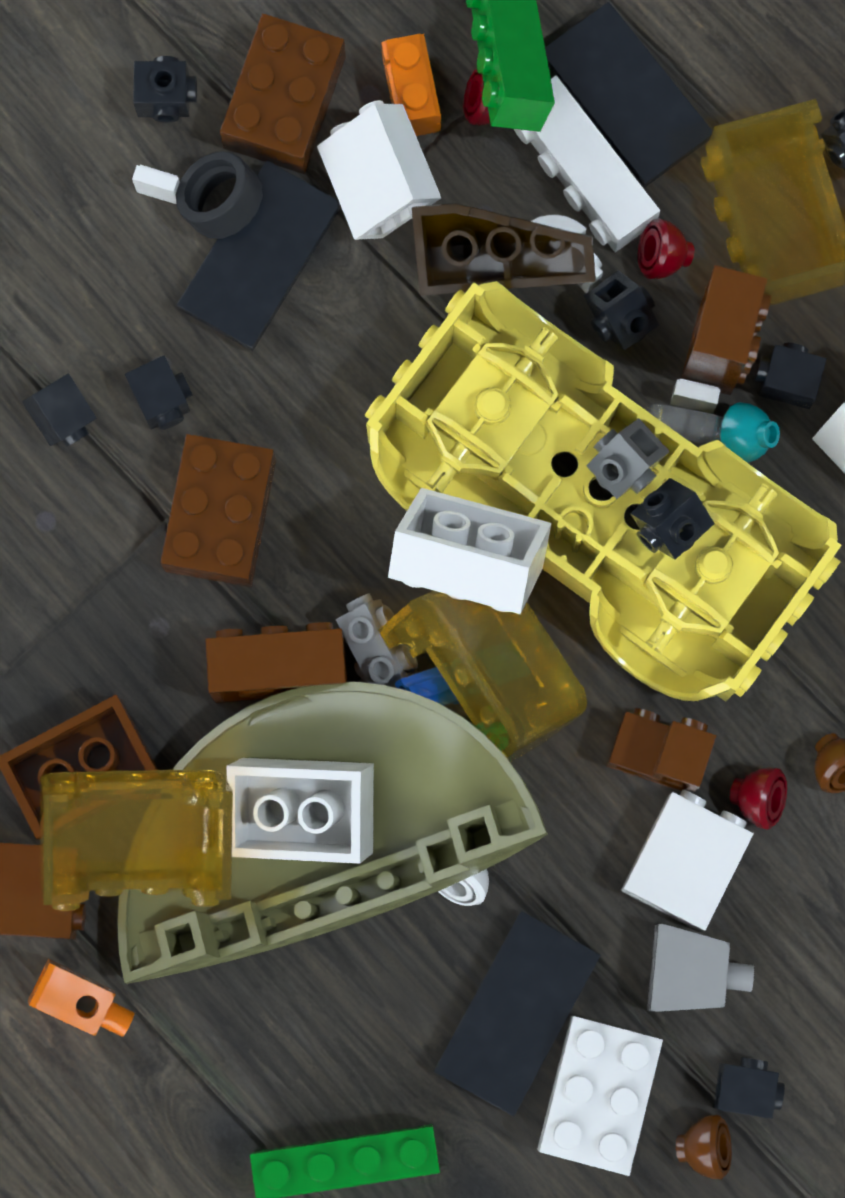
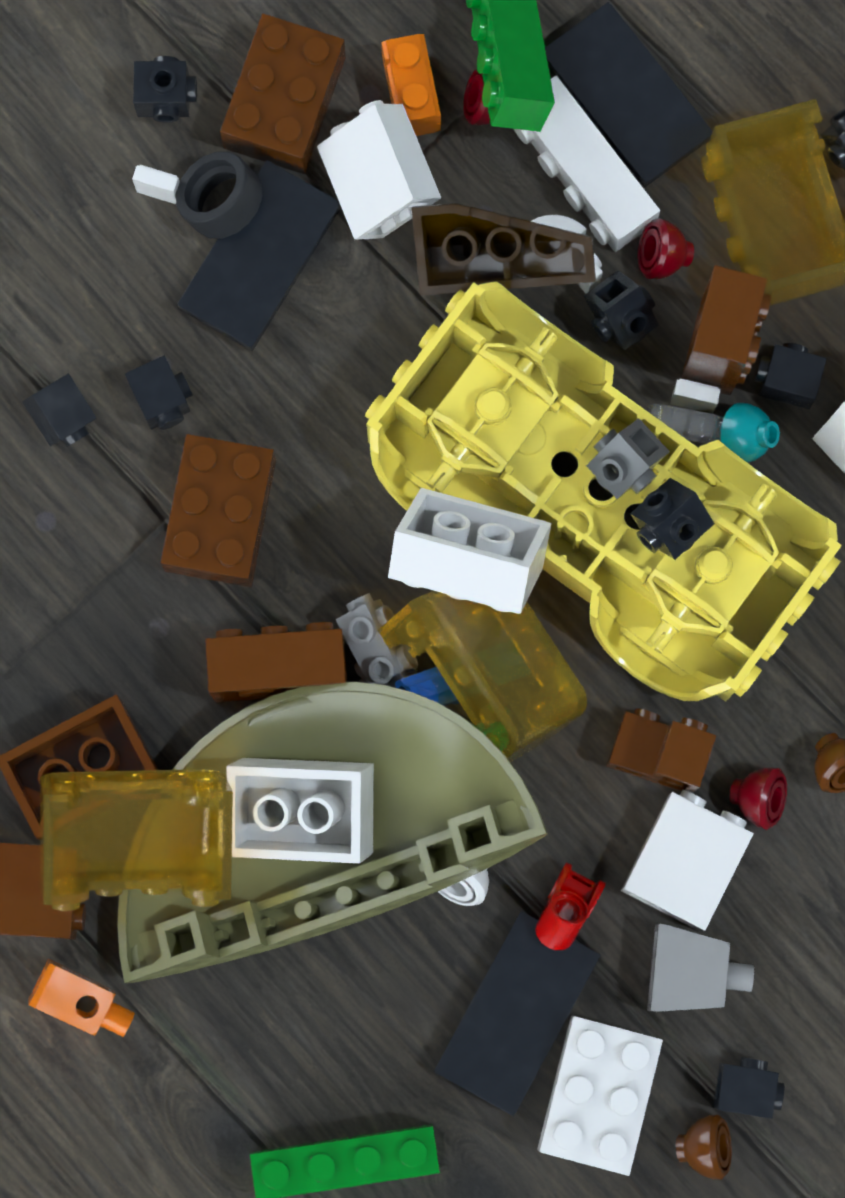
(567, 908): none -> red piece

